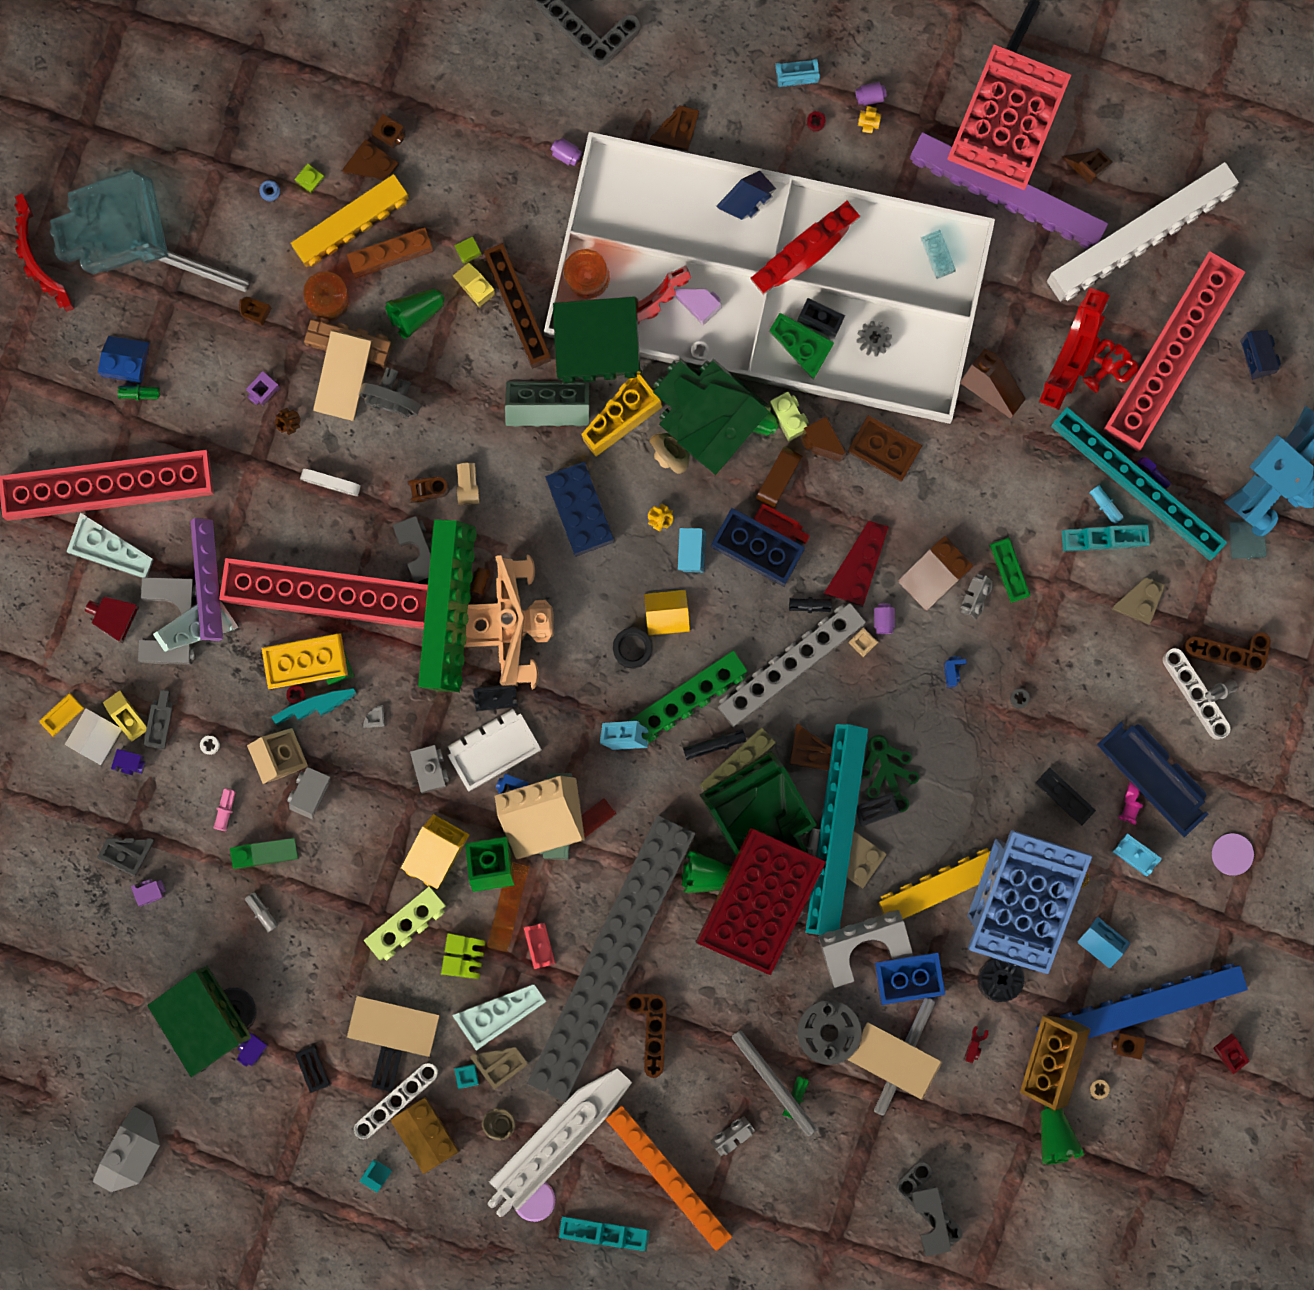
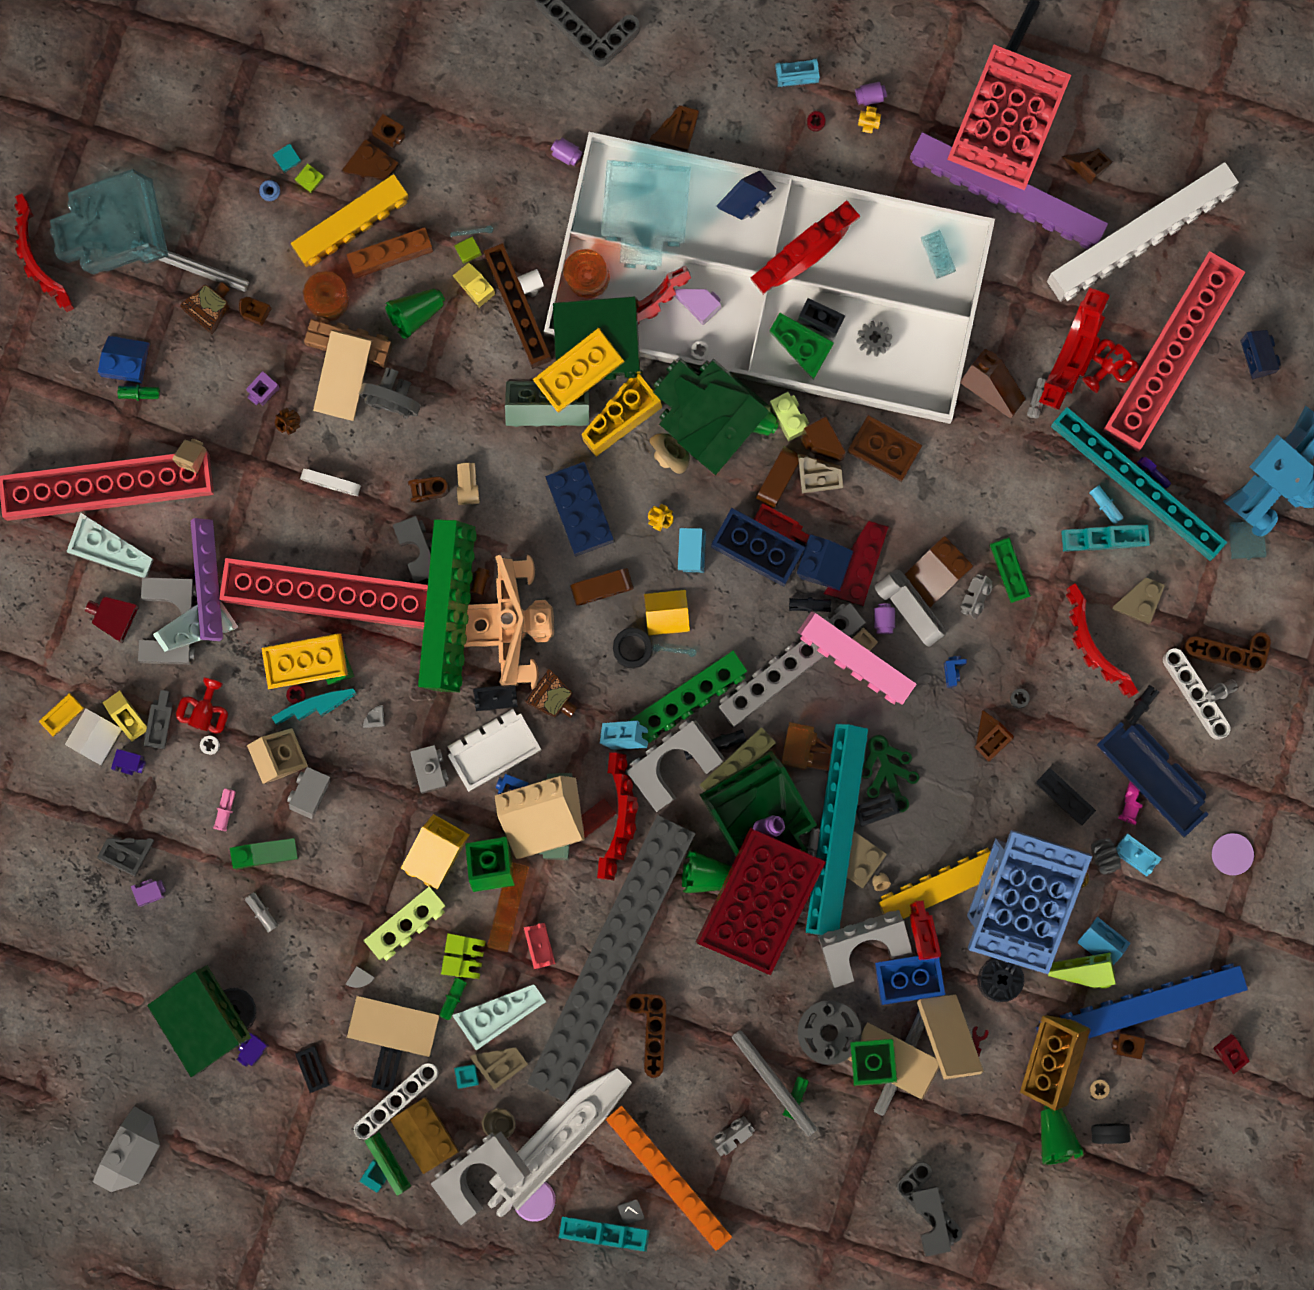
(190, 455): none -> tan slope
(203, 709): none -> red piece
(207, 306): none -> torso
(286, 158): none -> teal tile
(359, 978): none -> light grey tile
(388, 1163): none -> green tile
(452, 999): none -> green axle
(453, 1185): none -> light grey arch
(489, 229): none -> clear light blue hinge
(531, 283): none -> white piece
(551, 696): none -> torso
(578, 370): none -> yellow tile
(601, 587): none -> reddish brown beam
(626, 817): none -> red piece
(631, 1212): none -> dark grey slope
(645, 209): none -> clear light blue panel
(647, 771): none -> light grey arch
(691, 652): none -> clear light blue hinge
(770, 825): none -> medium lavender brick
(797, 746): none -> clear orange brick
(818, 474): none -> dark tan wing
(824, 562): none -> dark blue slope
(856, 658): none -> bright pink brick
(873, 1062): none -> green brick
(881, 882): none -> tan hinge
(911, 606): none -> light grey beam
(924, 932): none -> red hinge
(950, 1036): none -> tan tile
(991, 737): none -> reddish brown slope
(1034, 411): none -> light grey axle
(1088, 971): none -> lime slope
(1093, 657): none -> red piece
(1105, 856): none -> dark grey gear
(1110, 1133): none -> black tyre
(1141, 705): none -> black pin

